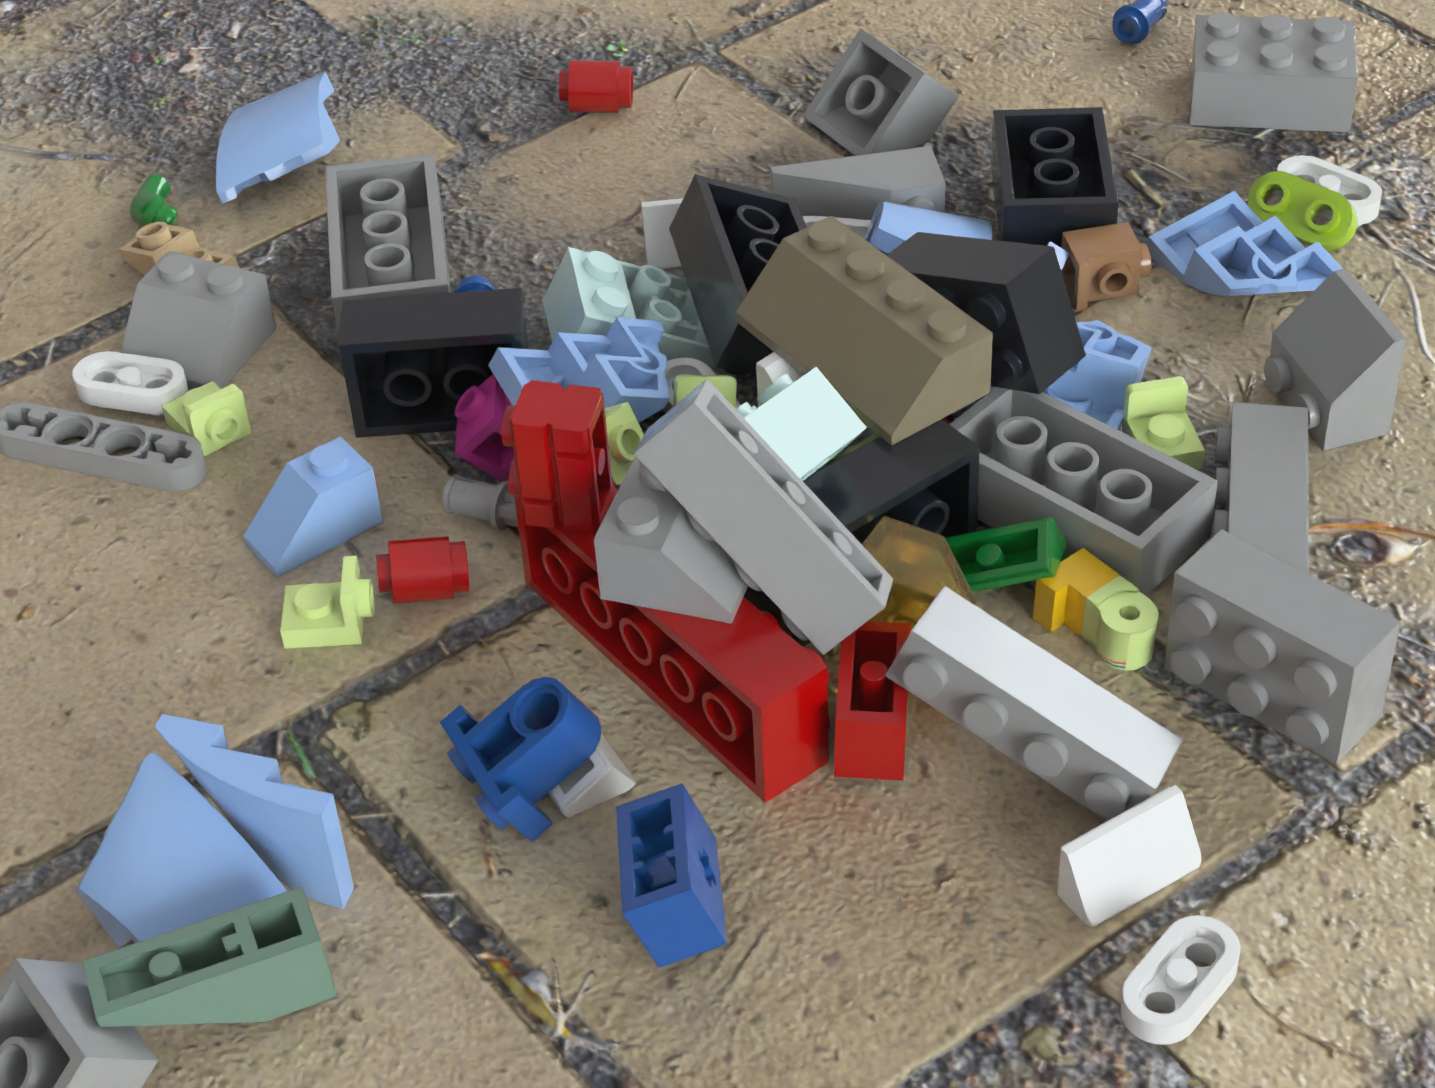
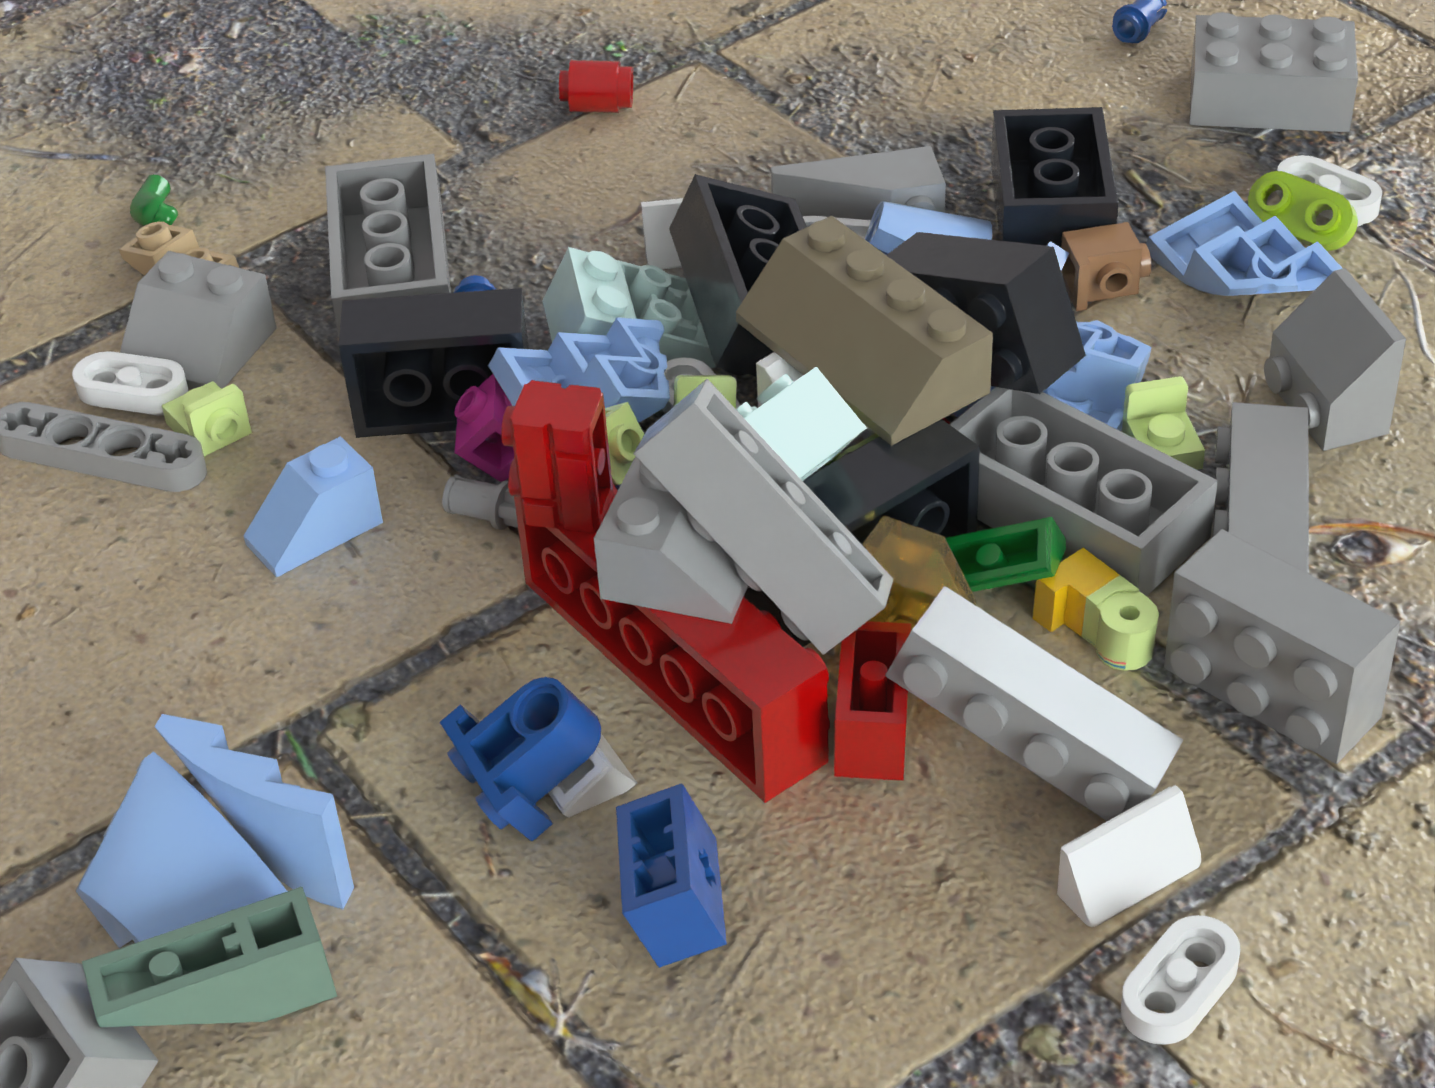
(274, 136): light blue slope -> none
(328, 611): yellowish green bracket -> none
(423, 569): red brick -> none
(878, 100): light grey slope -> none

